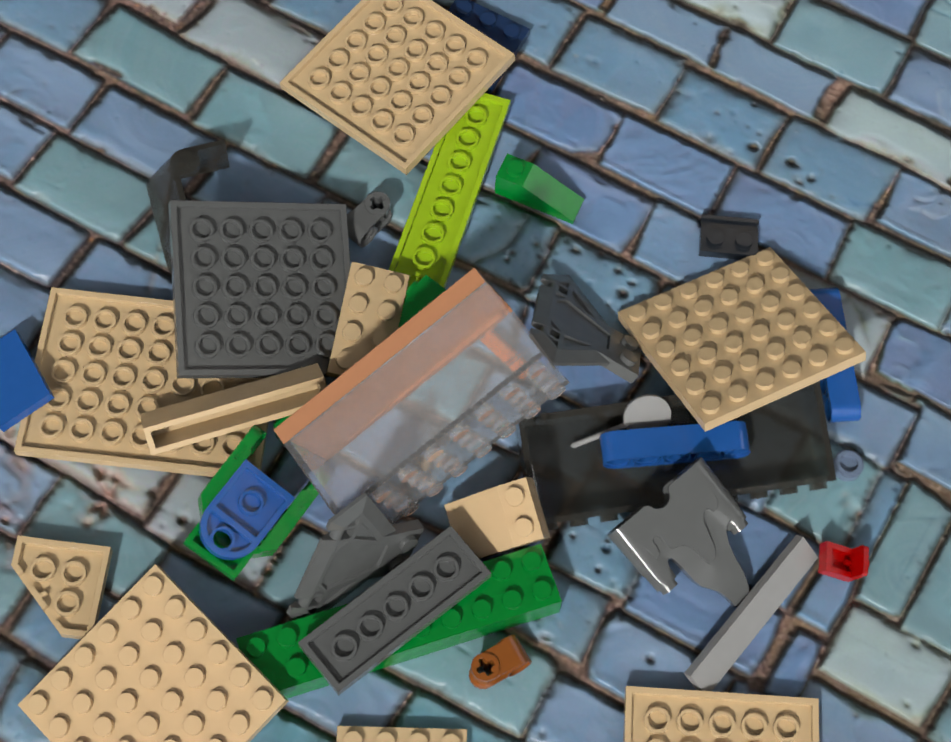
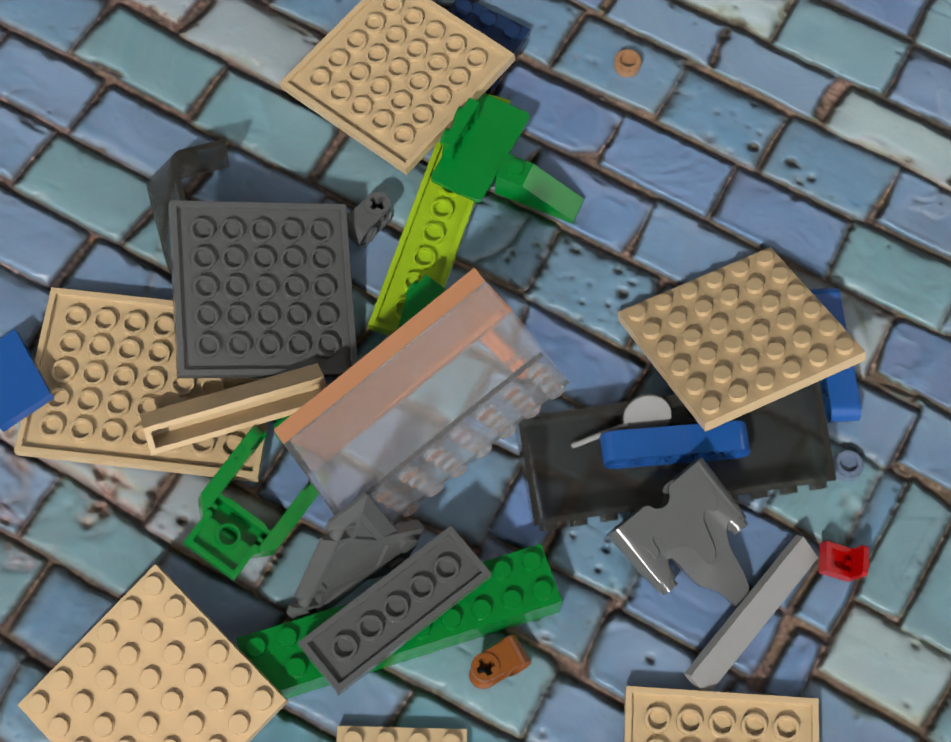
(64, 580): tan plate -> none
(244, 511): blue tile -> none
(367, 314): tan plate -> none
(478, 145): none -> green bracket
(499, 518): tan slope -> none
(574, 332): dark grey plate -> none
(627, 63): none -> medium nougat tile
(728, 237): black plate -> none

